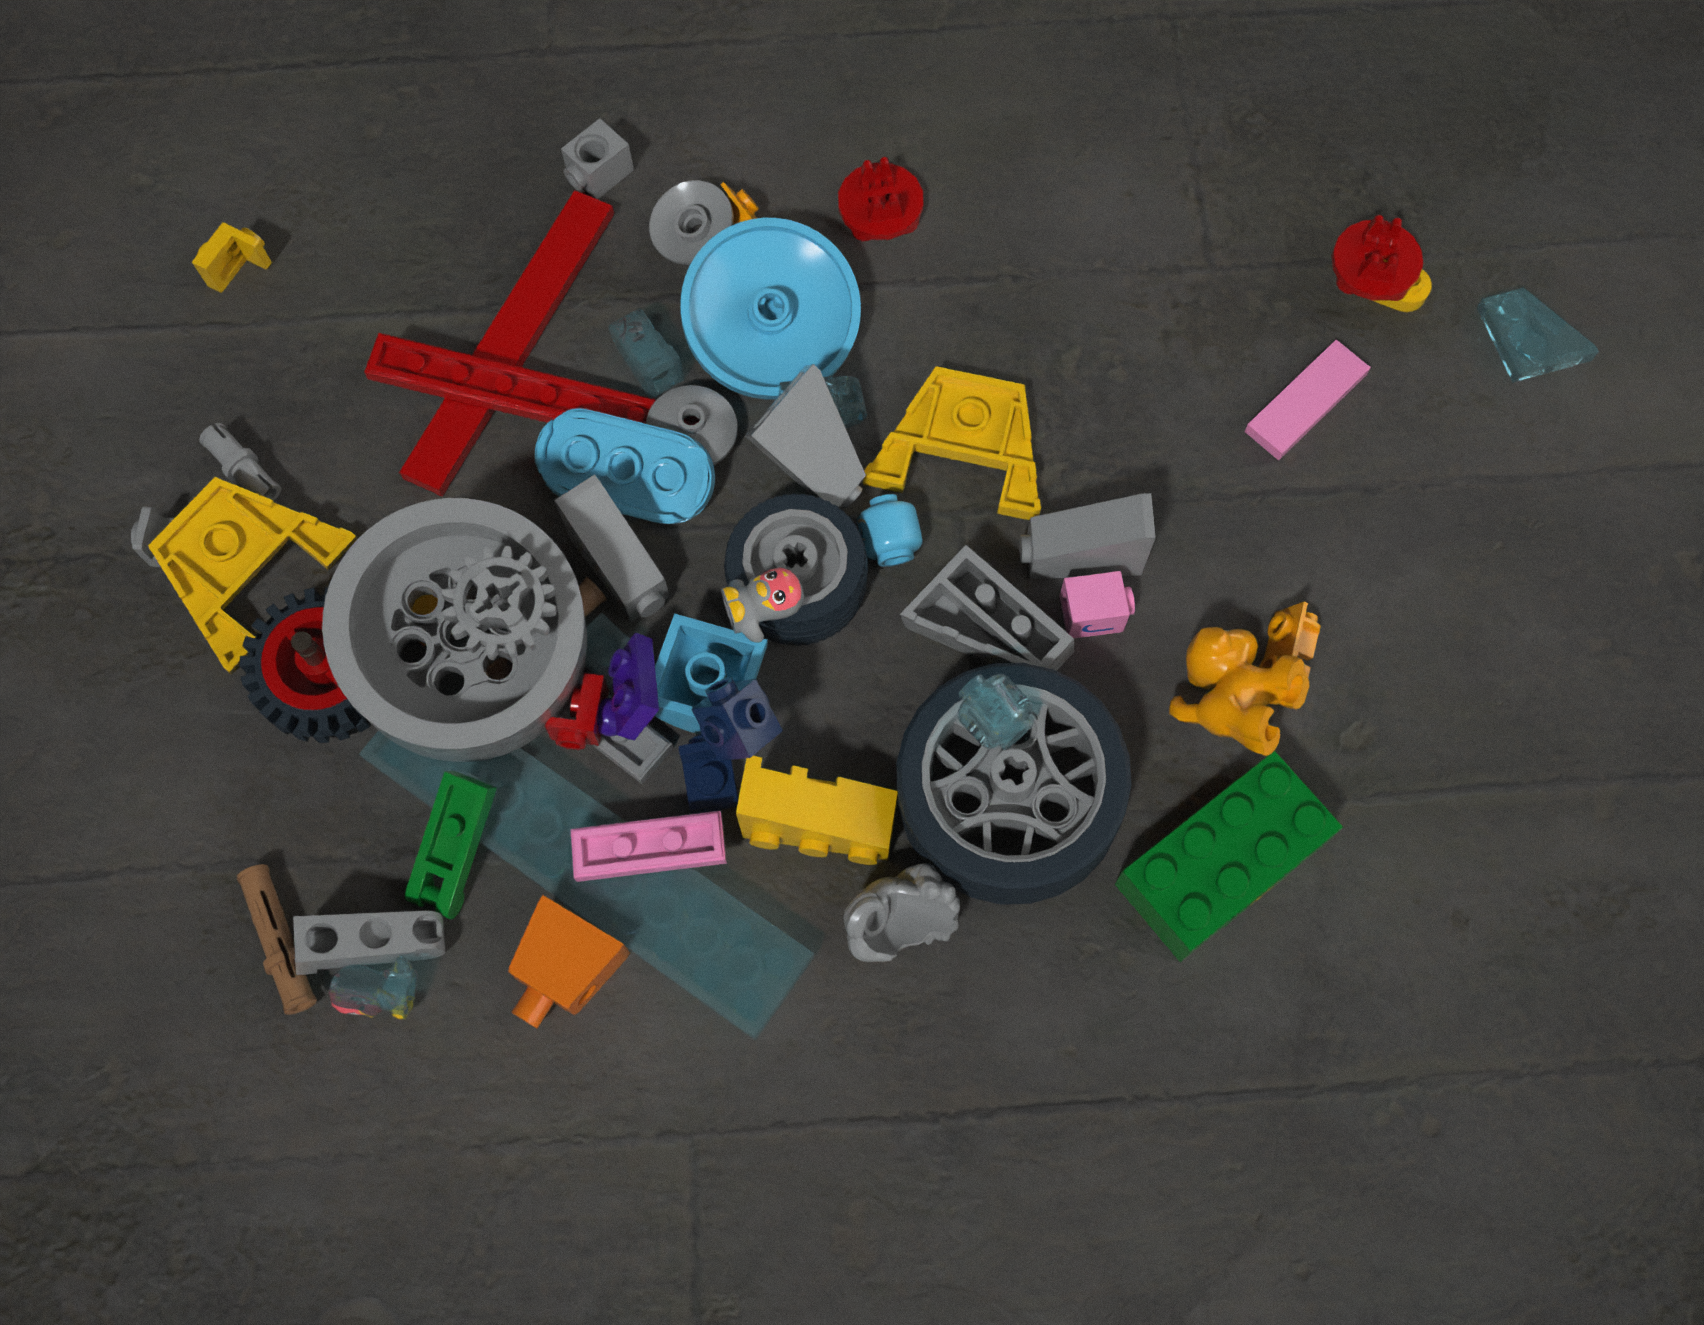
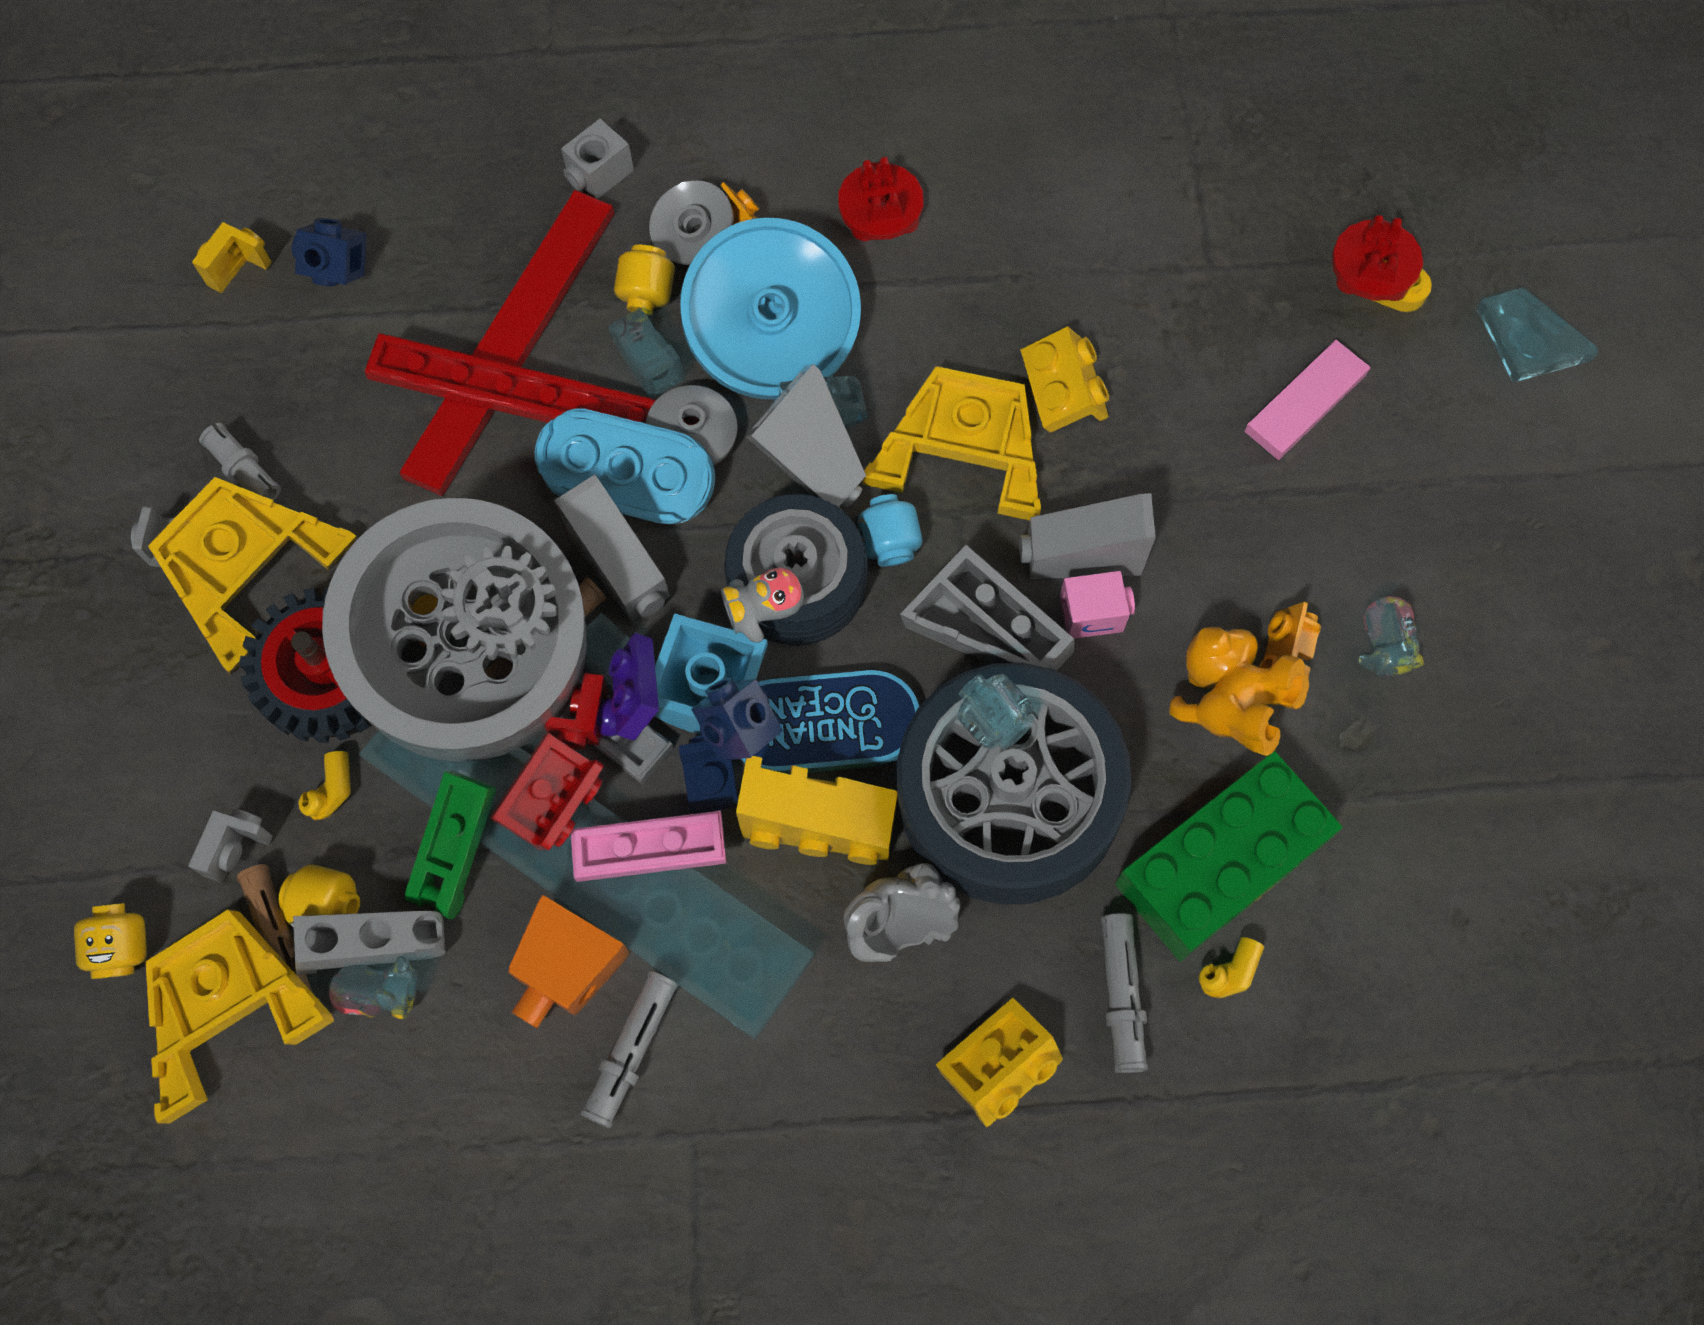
(110, 941): none -> yellow head
(208, 986): none -> yellow wing
(221, 843): none -> light grey bracket
(318, 892): none -> yellow head
(329, 252): none -> dark blue brick
(333, 792): none -> yellow arm
(548, 794): none -> red bracket
(632, 1043): none -> light grey pin
(644, 278): none -> yellow head
(837, 720): none -> tile
(1001, 1062): none -> yellow bracket
(1065, 379): none -> yellow bracket
(1124, 1001): none -> light grey pin
(1232, 976): none -> yellow arm
(1393, 635): none -> clear light blue animal

